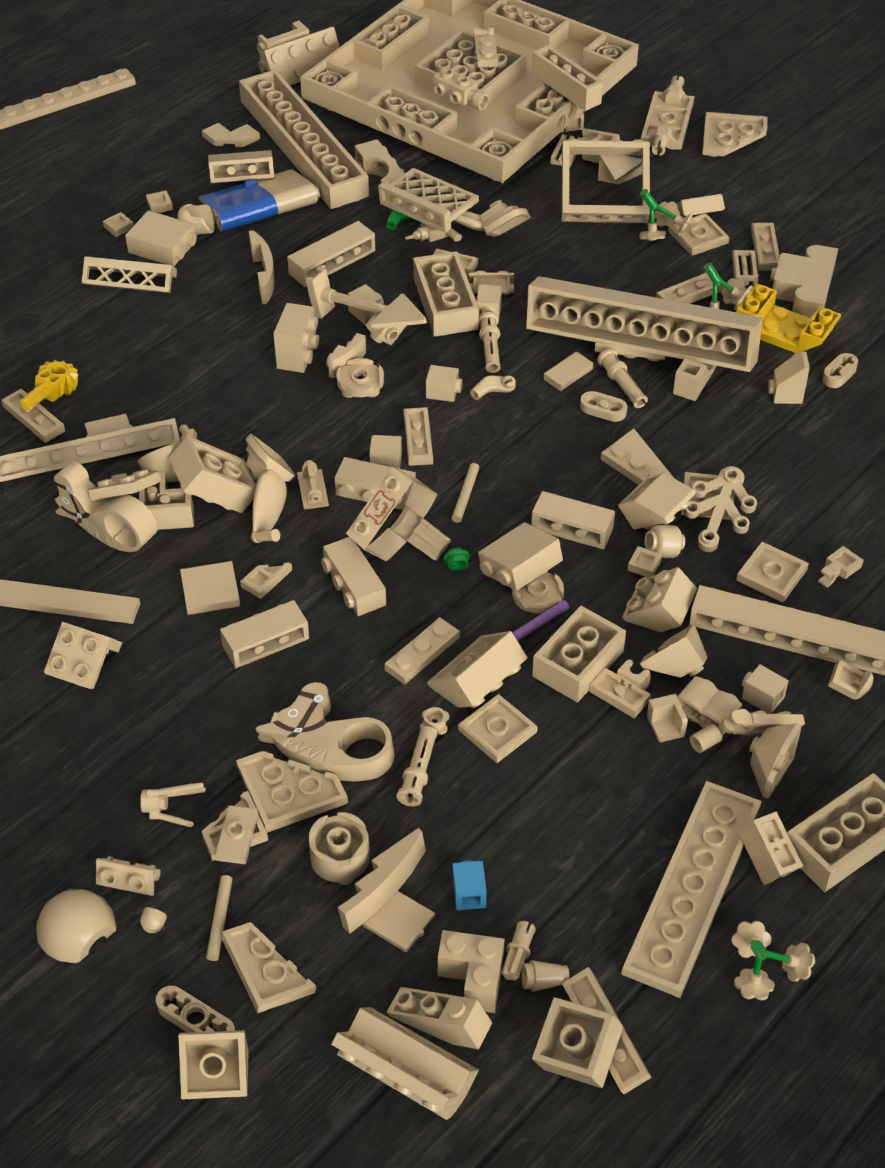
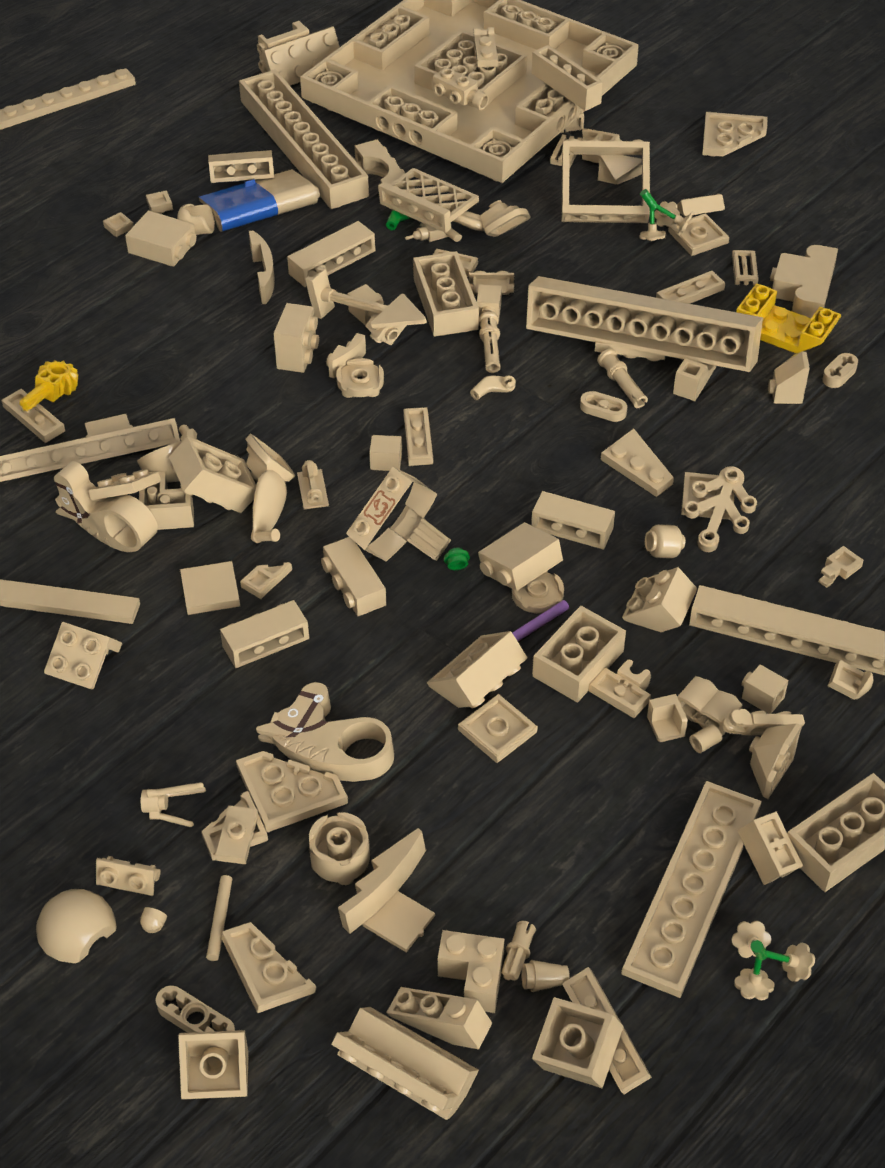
(131, 268): tan fence -> none
(240, 137): tan tile -> none
(361, 479): tan brick -> none
(411, 785): tan pin -> none
(422, 650): tan plate -> none
(437, 715): tan plate -> none
(443, 383): tan brick -> none
(465, 492): tan bar -> none
(469, 885): dark azure brick -> none
(568, 371): tan tile -> none
(644, 562): tan plate -> none
(656, 501): tan slope -> none
(668, 118): tan plate -> none
(678, 655): tan slope -> none
(732, 291): tan plant -> none
(765, 246): tan tile -> none
(772, 572): tan plate -> none

